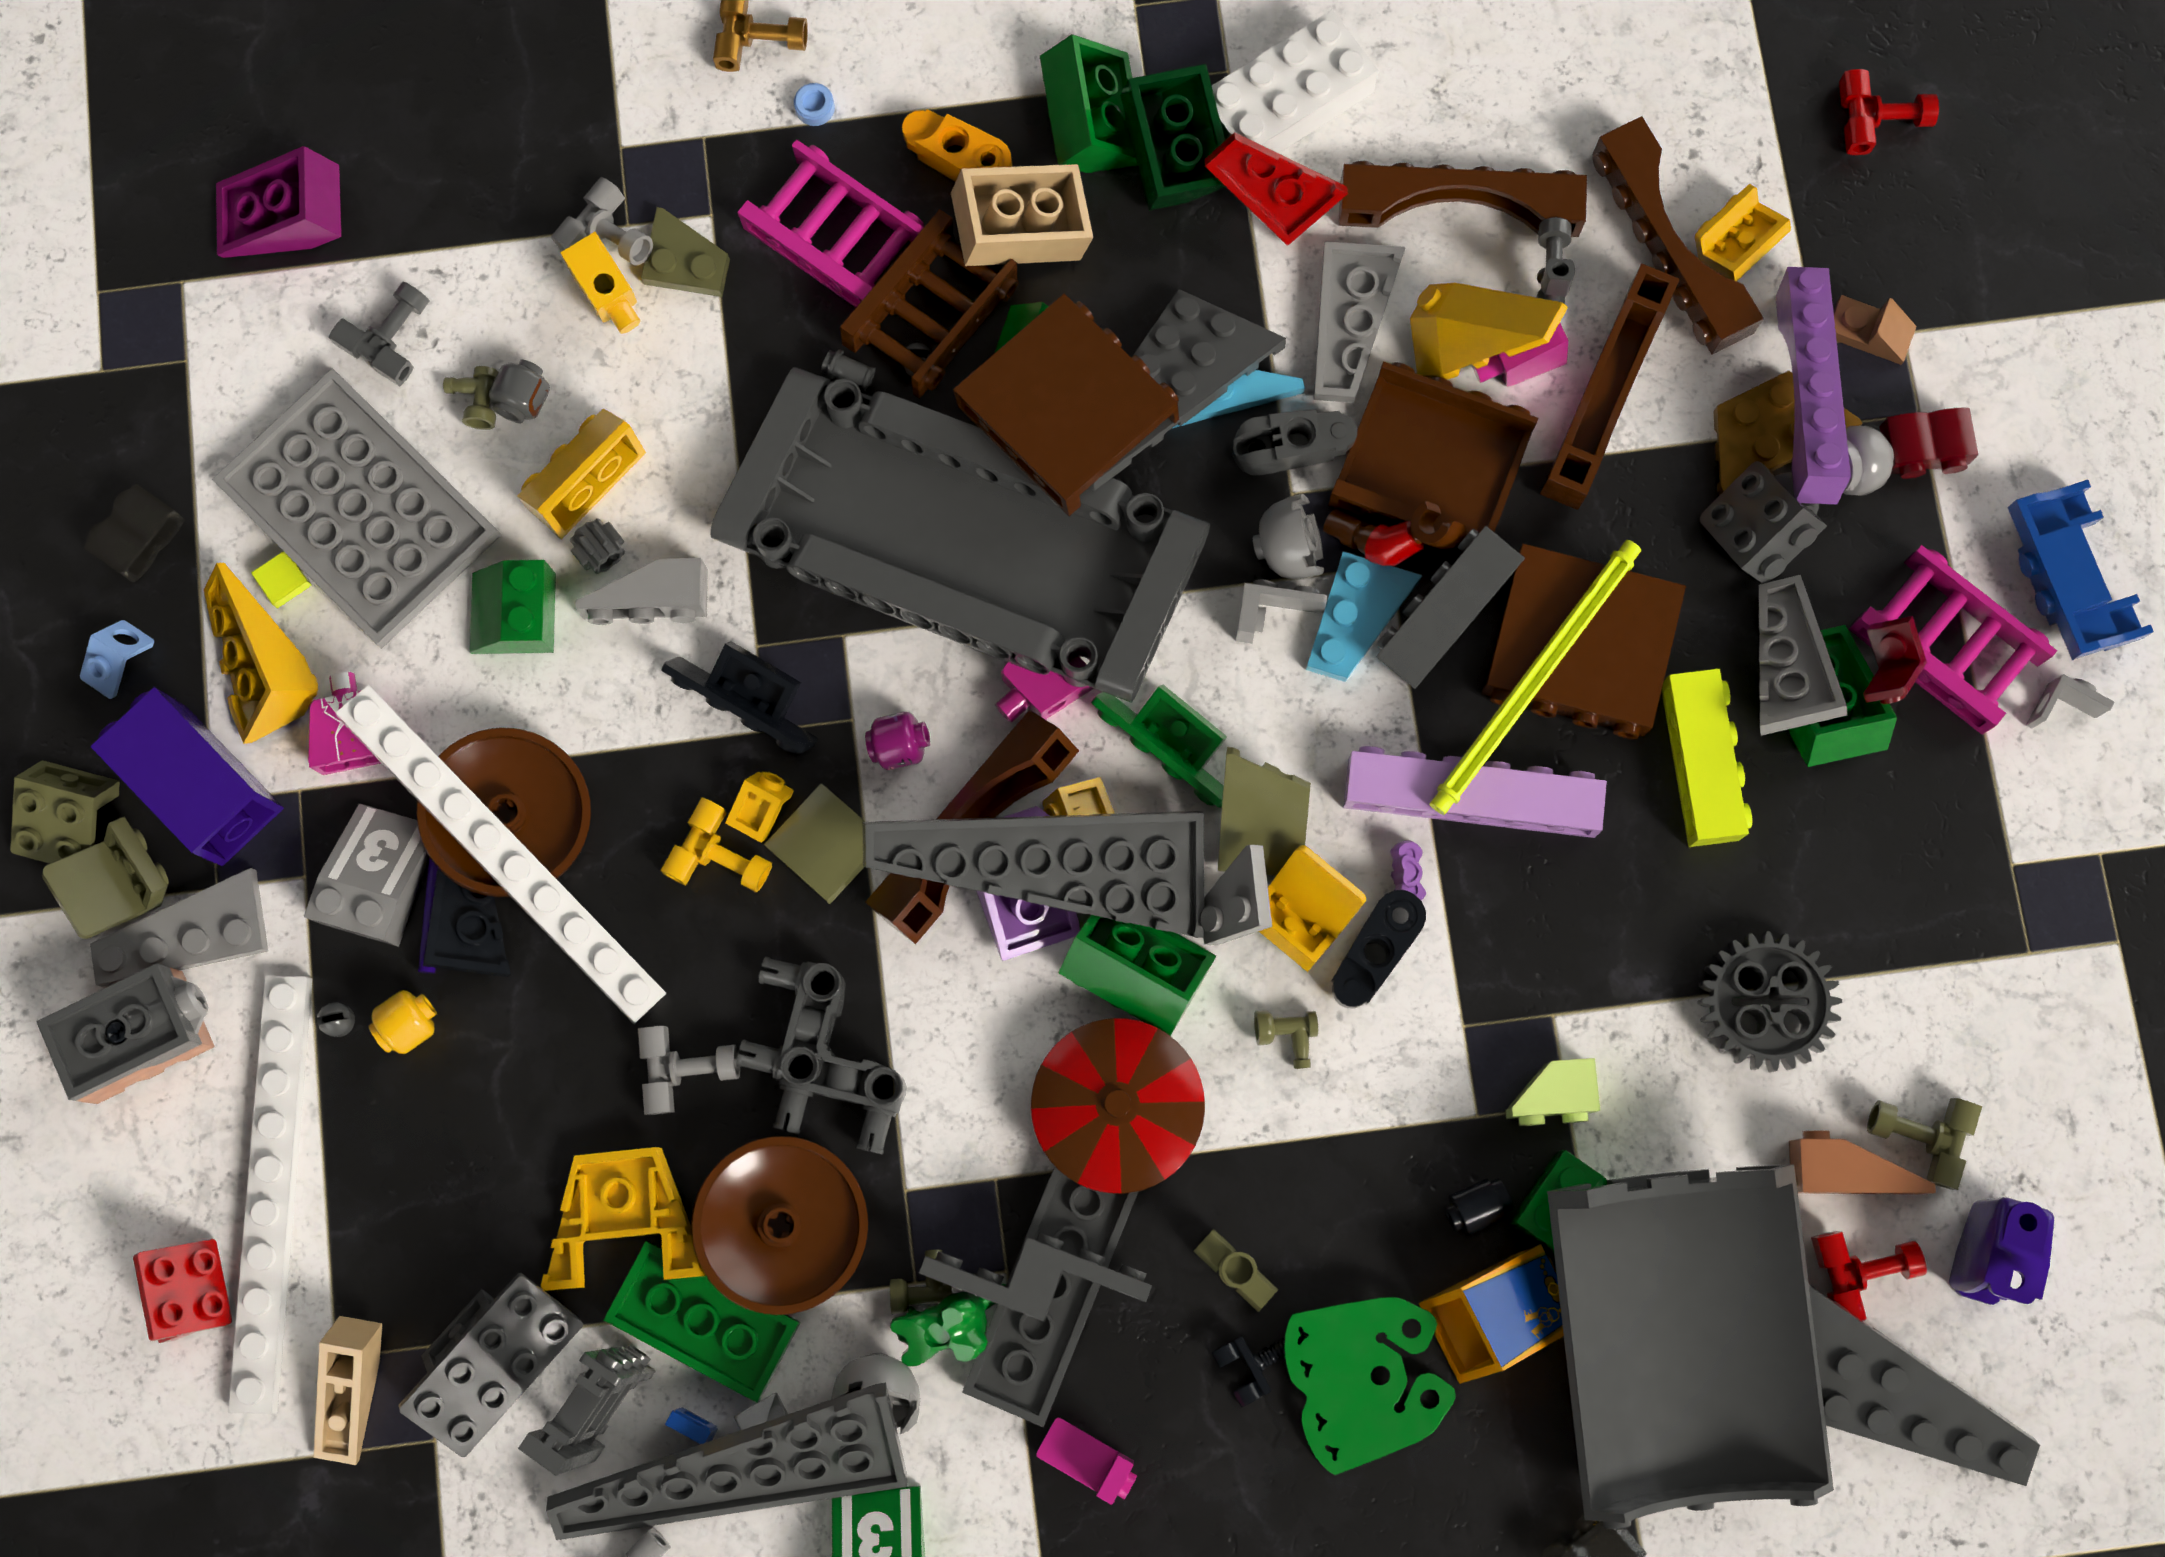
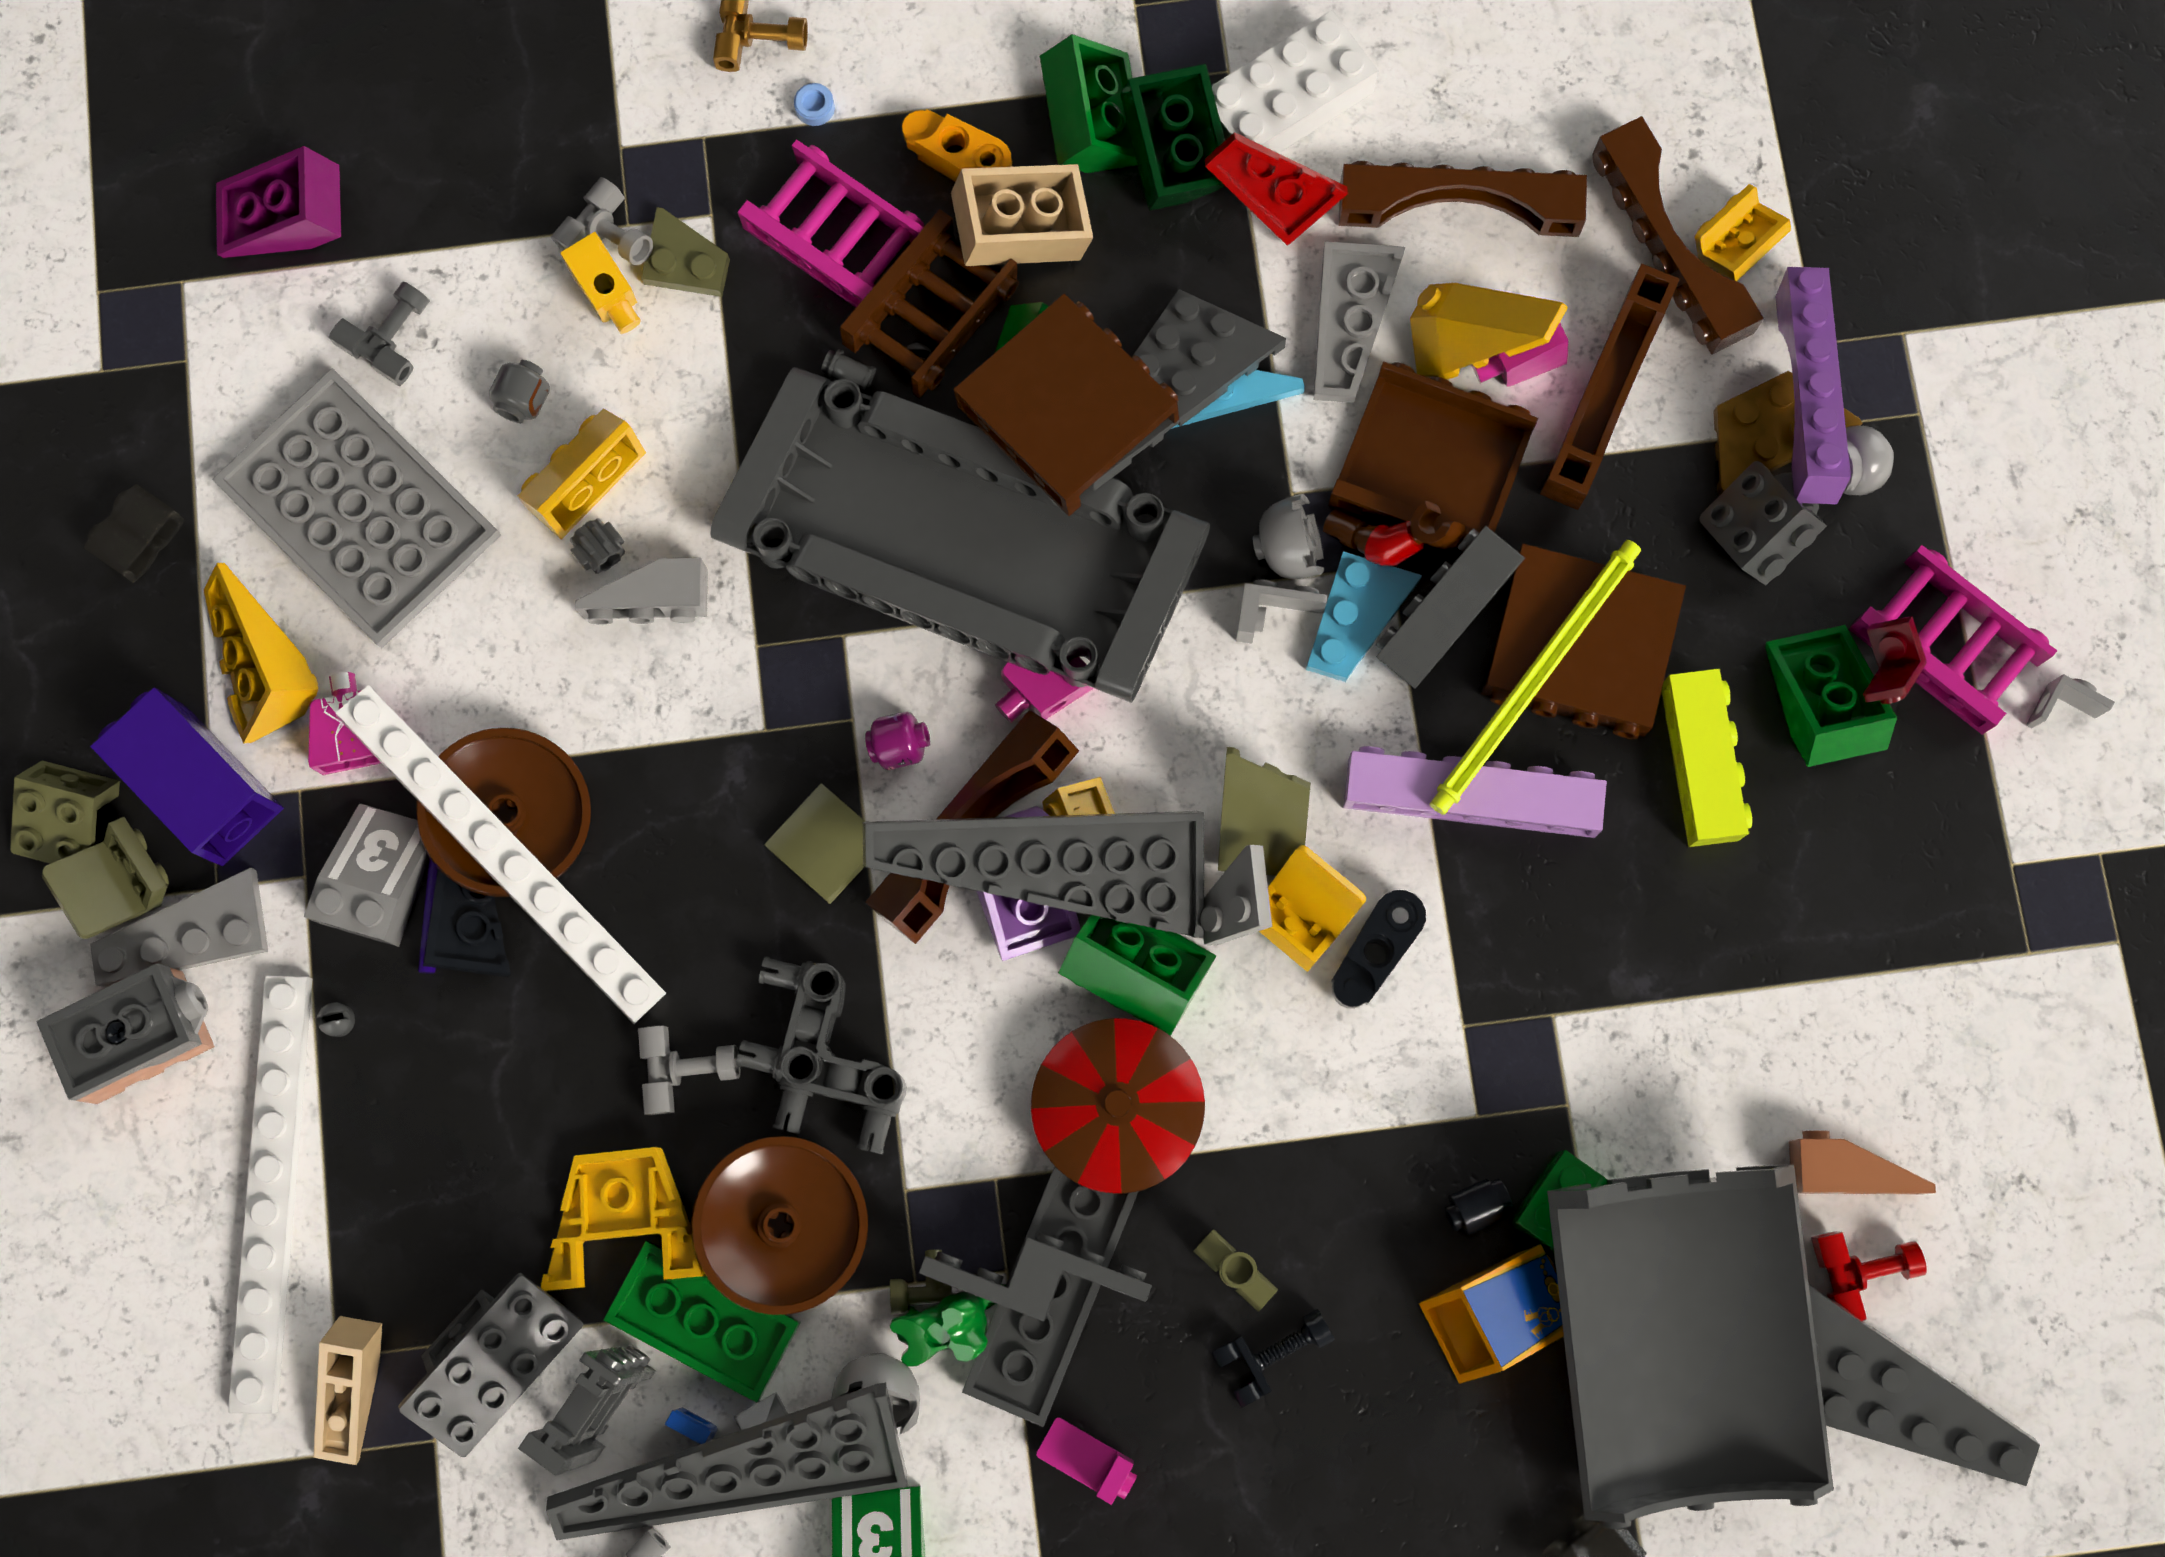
(107, 657): light blue bracket -> none
(182, 1290): red bracket -> none
(281, 579): neon yellow tile -> none
(402, 1022): yellow head -> none
(479, 414): olive piece -> none
(513, 608): green slope -> none
(703, 846): yellow bar -> none
(747, 689): black bracket -> none
(759, 805): yellow bracket -> none
(1173, 735): green bracket -> none
(1299, 1027): olive piece -> none
(1327, 435): dark grey piece -> none
(1340, 1383): green piece -> none
(1406, 868): medium lavender piece -> none
(1558, 274): dark grey bar -> none
(1558, 1089): yellowish green slope -> none
(1771, 1040): dark grey gear -> none
(1795, 666): light grey wing -> none
(1868, 111): red bar -> none
(1874, 330): medium nougat slope -> none
(1931, 441): dark red brick -> none
(1942, 1140): olive bar -> none
(2002, 1239): dark purple piece -> none
(2067, 575): blue bracket -> none

